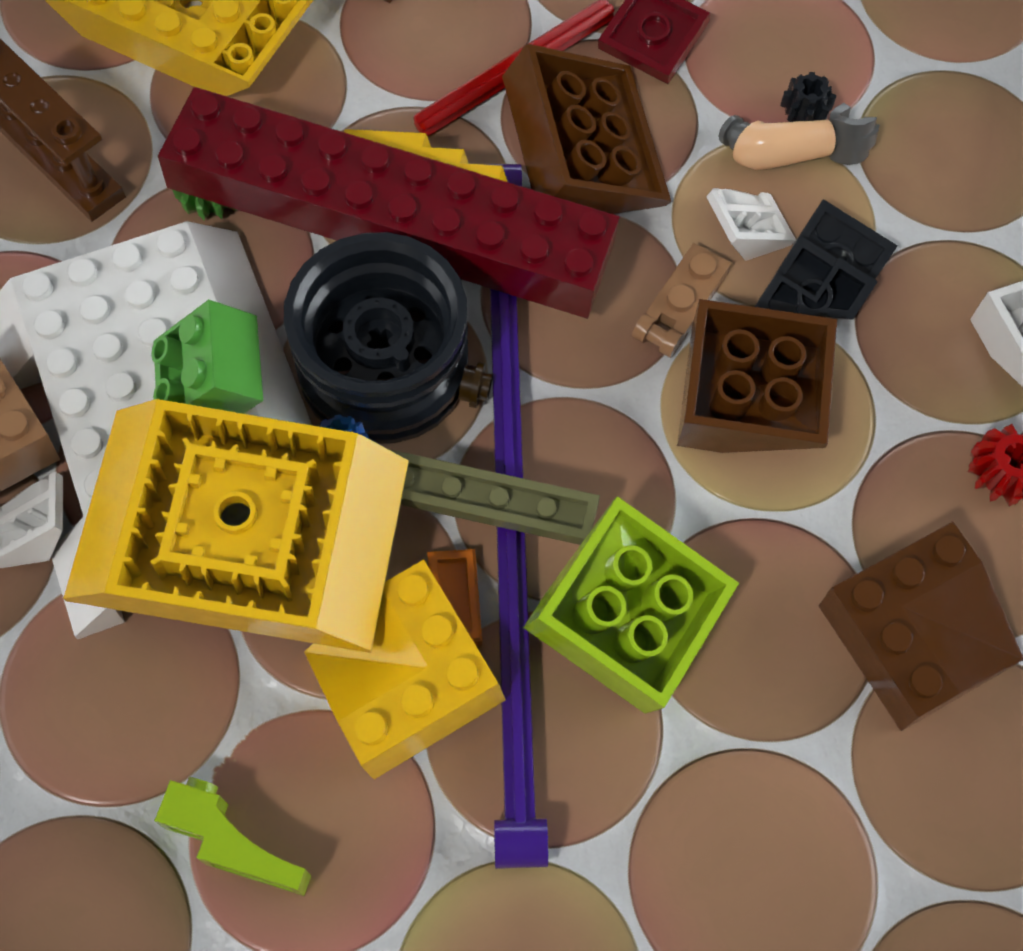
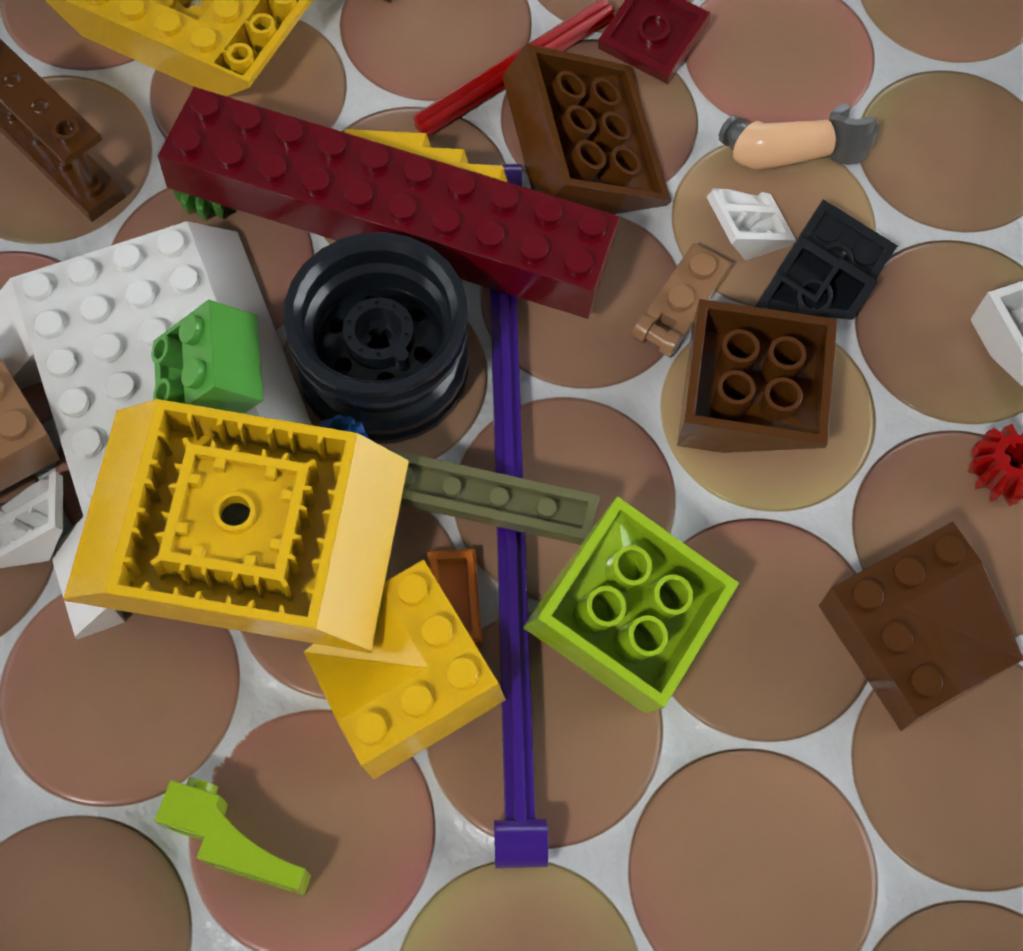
(475, 384): dark brown plate -> none
(808, 98): black gear -> none

